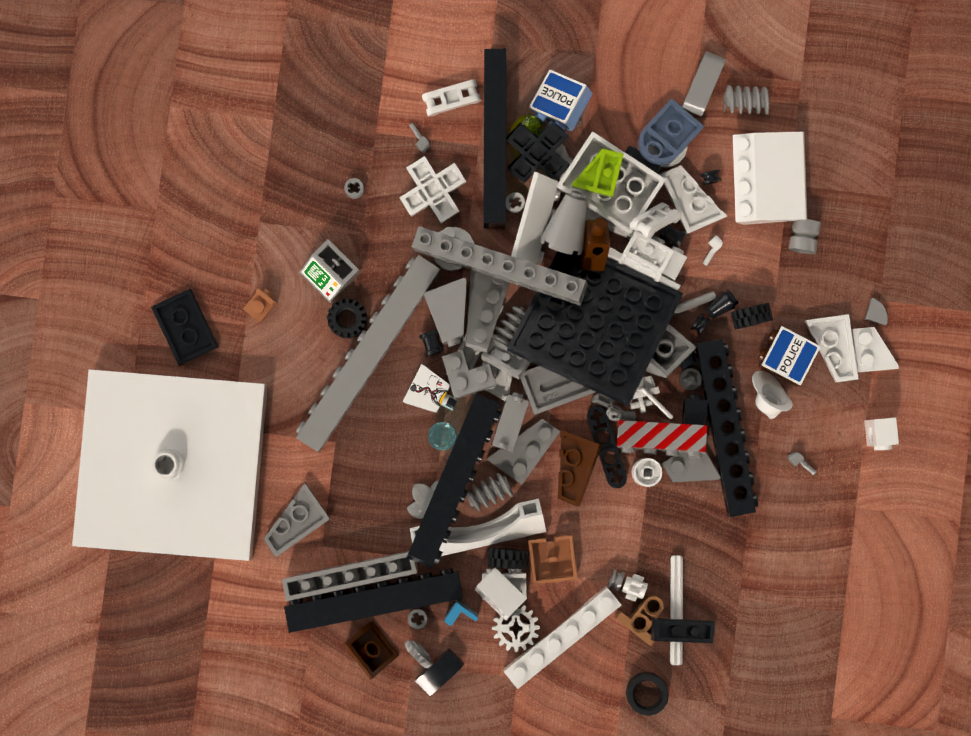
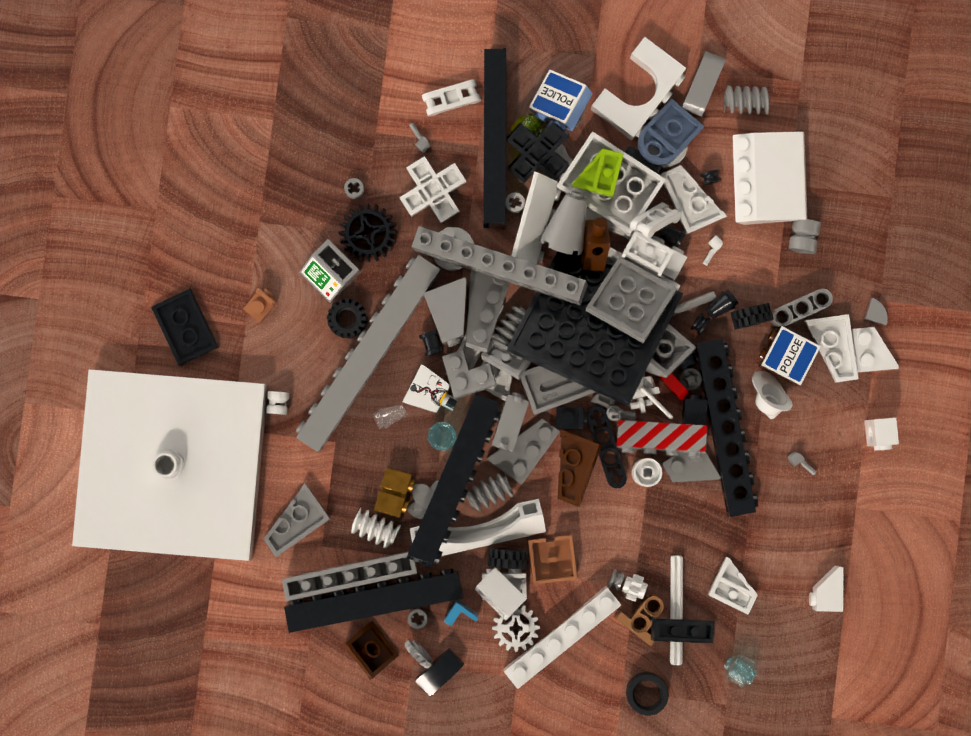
(277, 397): none -> white wheel
(374, 528): none -> white piece
(377, 230): none -> black gear
(387, 416): none -> clear cone
(394, 492): none -> pearl gold piece
(570, 418): none -> black bracket
(631, 299): none -> light grey plate
(665, 73): none -> white arch
(674, 386): none -> red beam
(732, 588): none -> white wing
(740, 670): none -> clear light blue head
(811, 307): none -> light grey beam
(828, 592): none -> white slope

